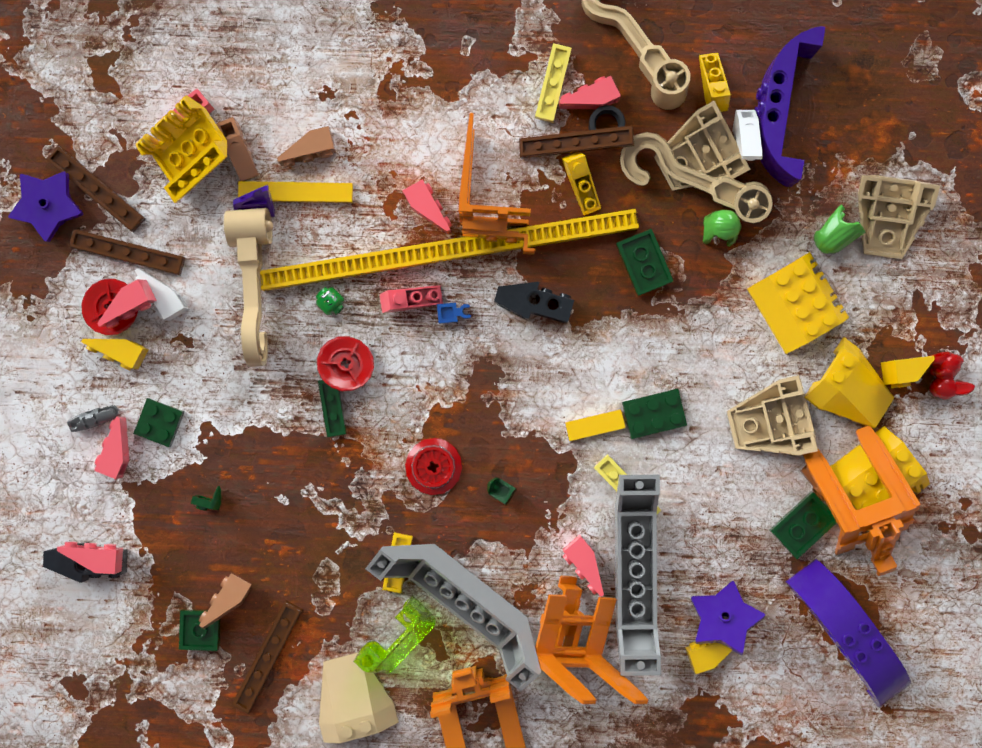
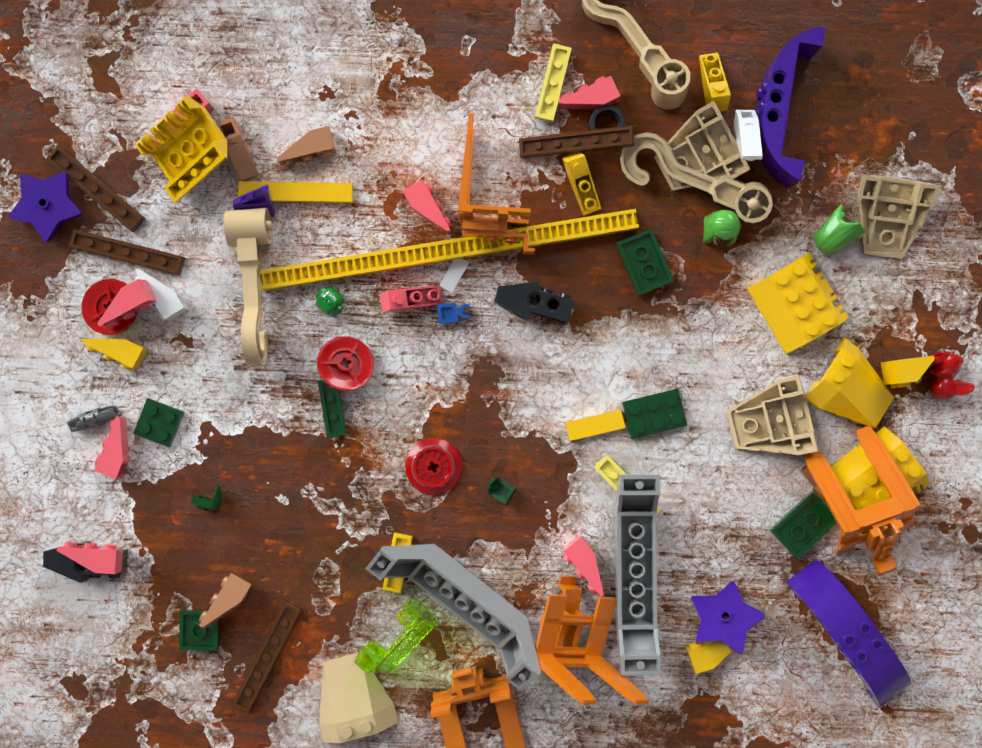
(454, 274): none -> white sticker

